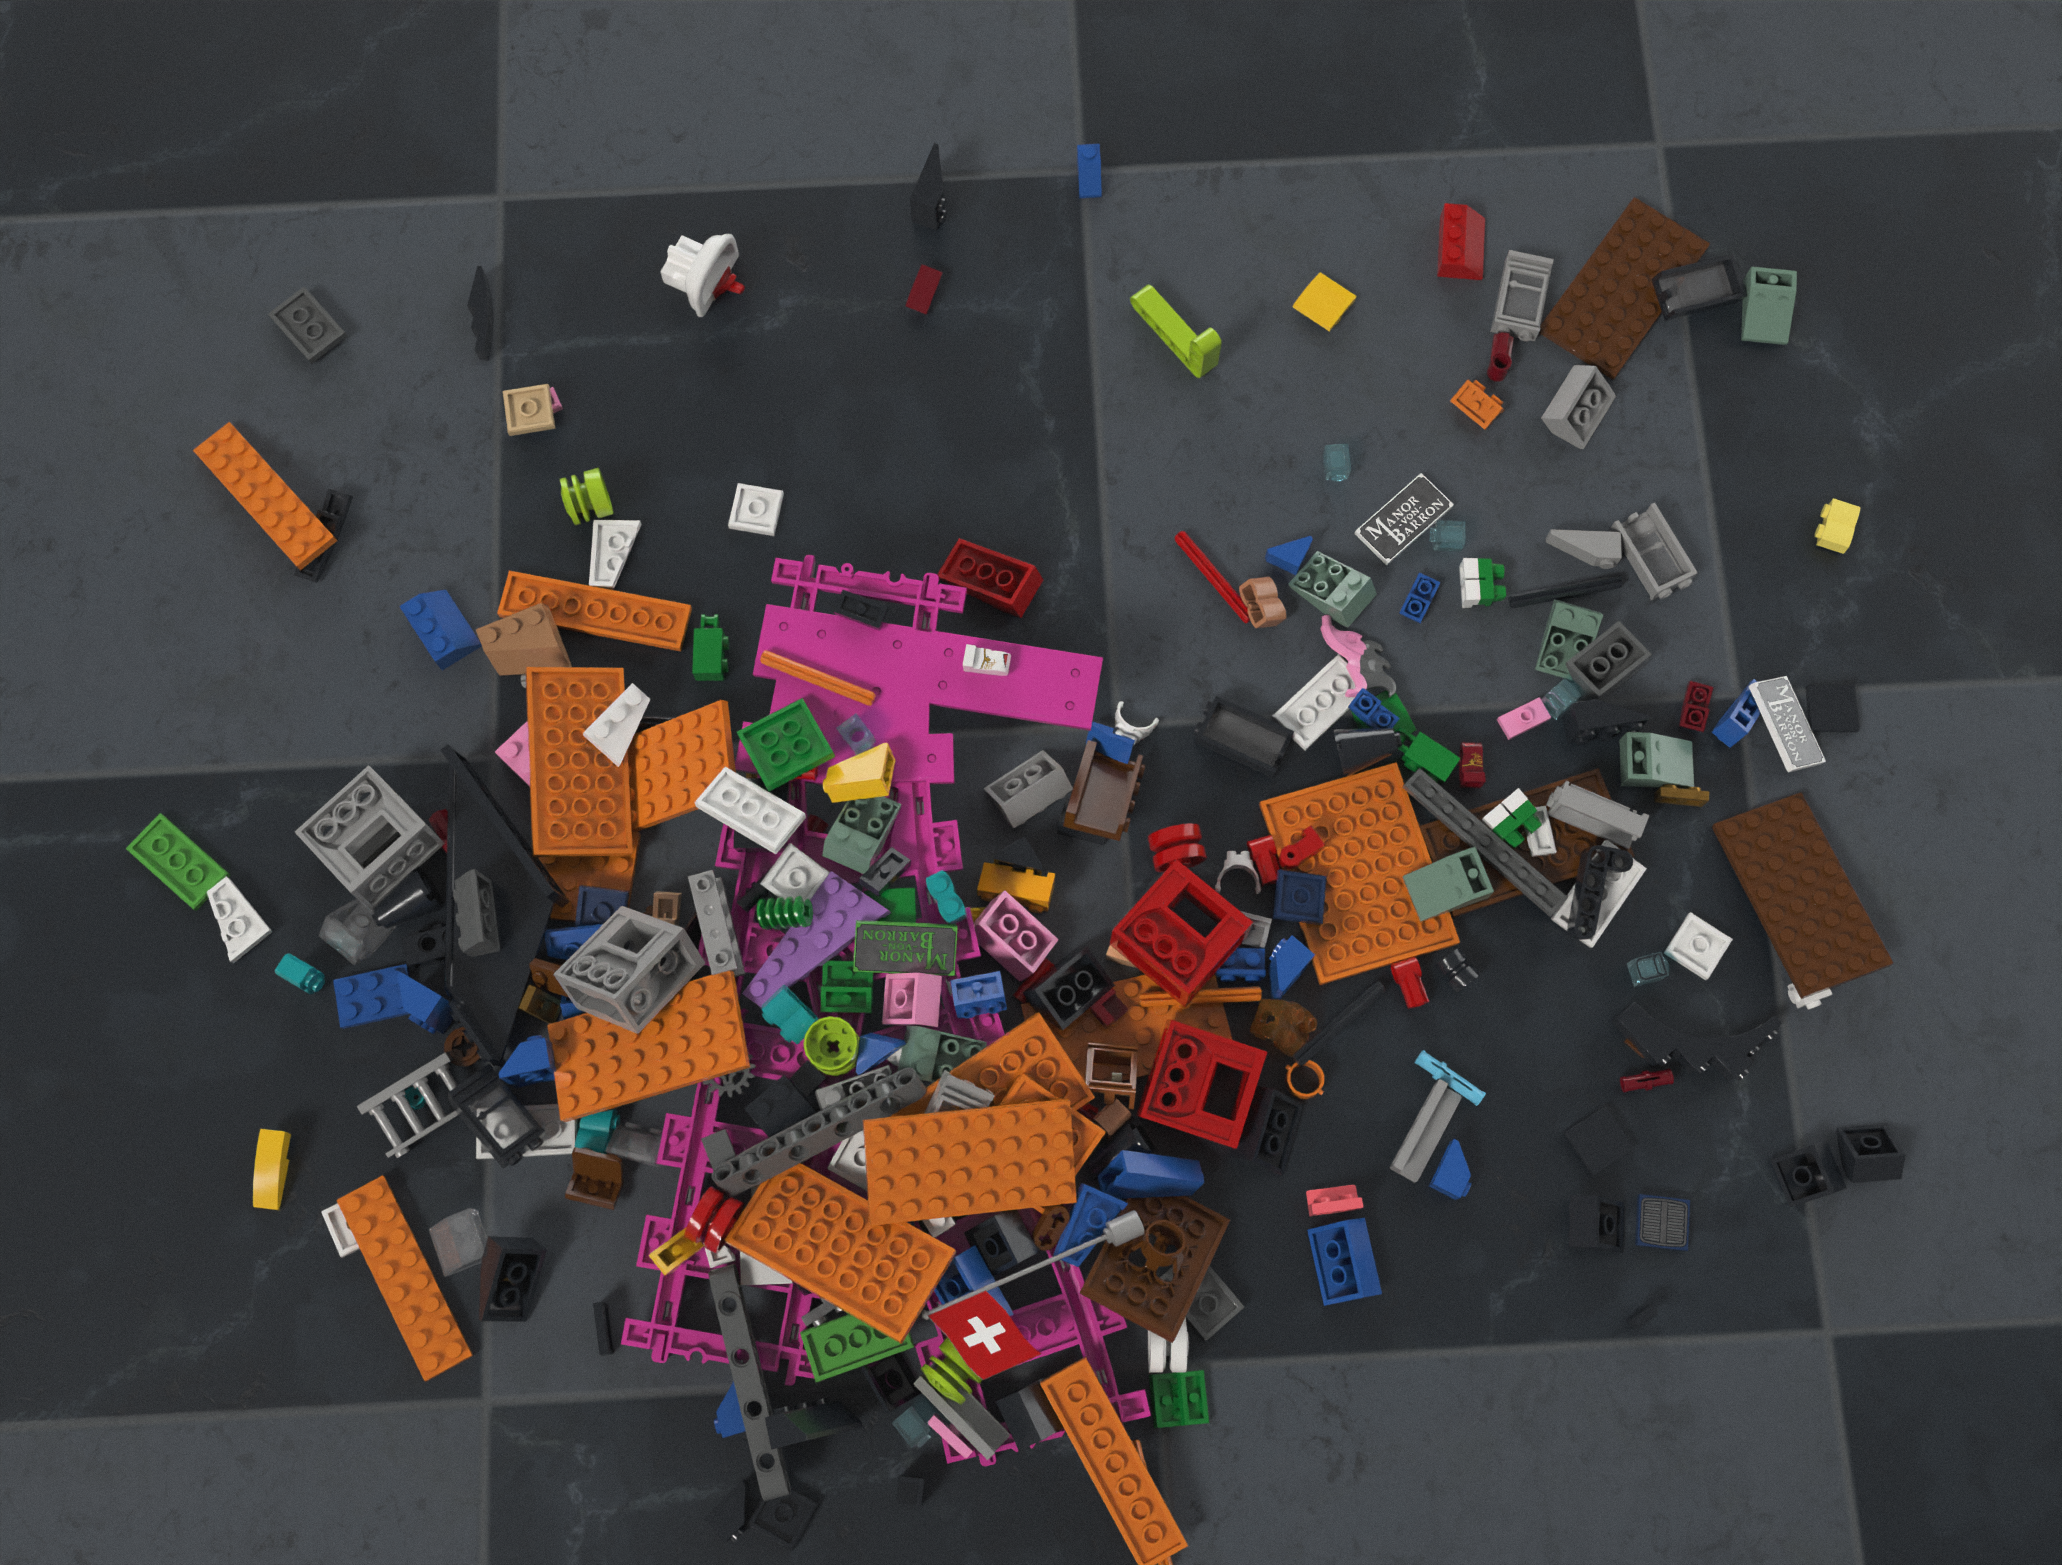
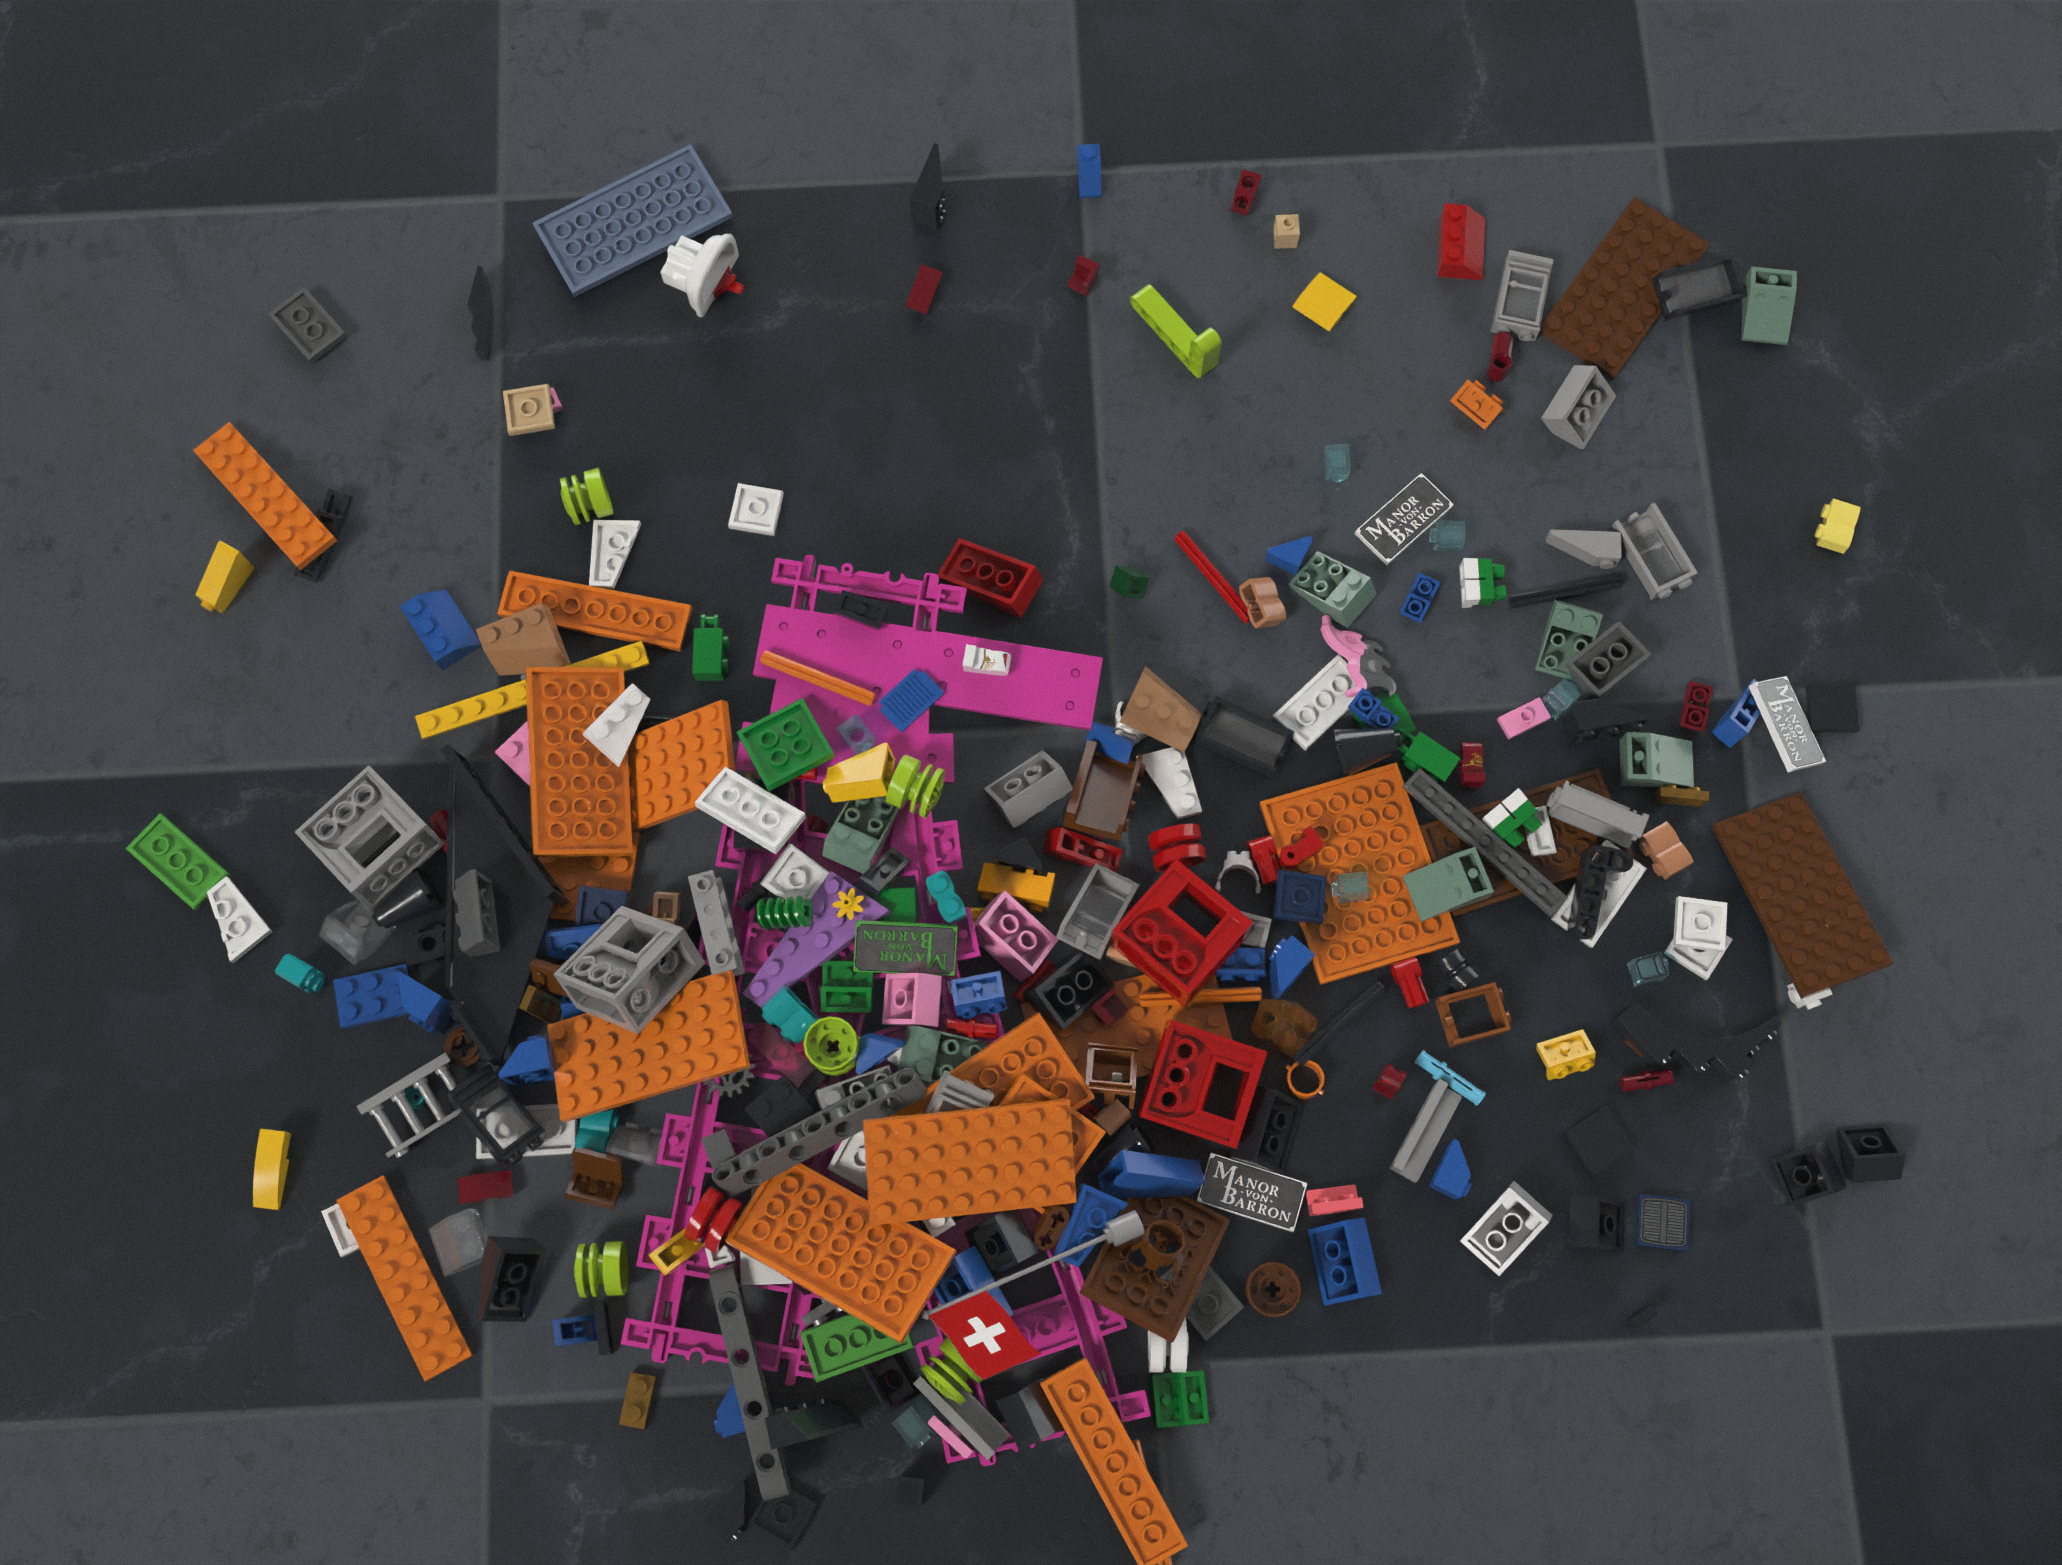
(223, 578): none -> yellow slope
(485, 1186): none -> dark red slope
(514, 695): none -> yellow plate
(574, 1330): none -> blue slope
(599, 1269): none -> lime wheel
(632, 220): none -> sand blue plate
(637, 1400): none -> pearl gold plate
(781, 1053): none -> clear pink slope
(852, 905): none -> yellow plant
(910, 699): none -> blue window
(915, 786): none -> lime wheel
(972, 1028): none -> red pin
(1081, 849): none -> red slope
(1084, 275): none -> dark red panel
(1097, 911): none -> door
(1129, 582): none -> dark green panel
(1160, 712): none -> medium nougat wedge
(1173, 778): none -> white wing
(1245, 192): none -> dark red leg
(1252, 1192): none -> tile
(1283, 1300): none -> reddish brown wheel
(1286, 231): none -> tan brick
(1351, 887): none -> clear light blue brick
(1389, 1081): none -> dark red leg
(1494, 998): none -> dark orange window
(1506, 1228): none -> light grey slope
(1566, 1054): none -> yellow bracket
(1665, 850): none -> nougat brick
(1700, 924): none -> white plate

